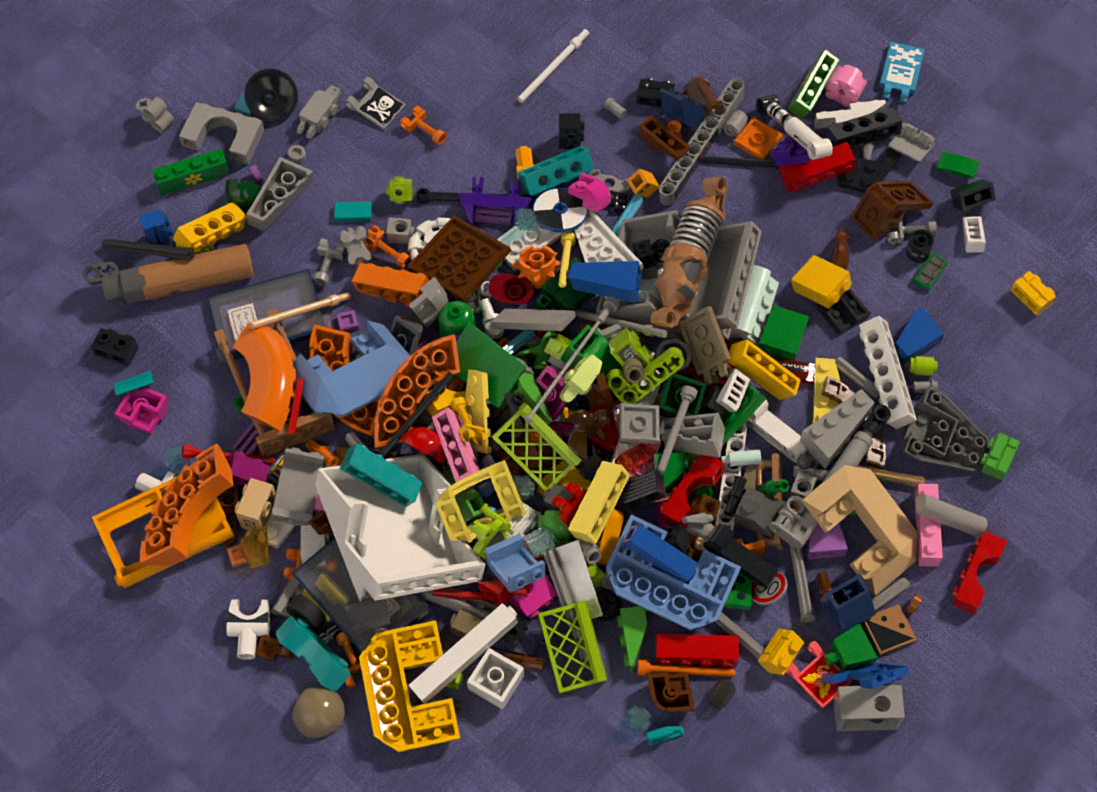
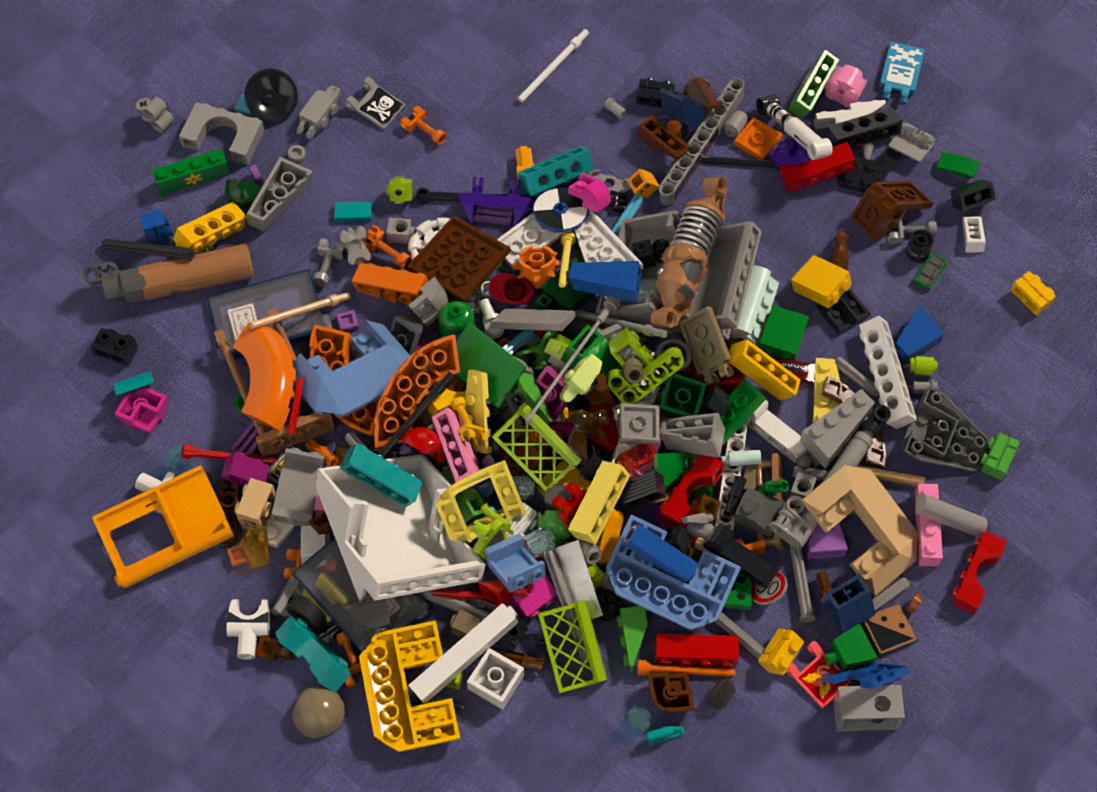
(182, 506): orange brick -> none
(525, 219): clear light blue gear -> none
(570, 130): black brick -> none
(687, 394): light grey piece -> none
(732, 406): white slope -> none

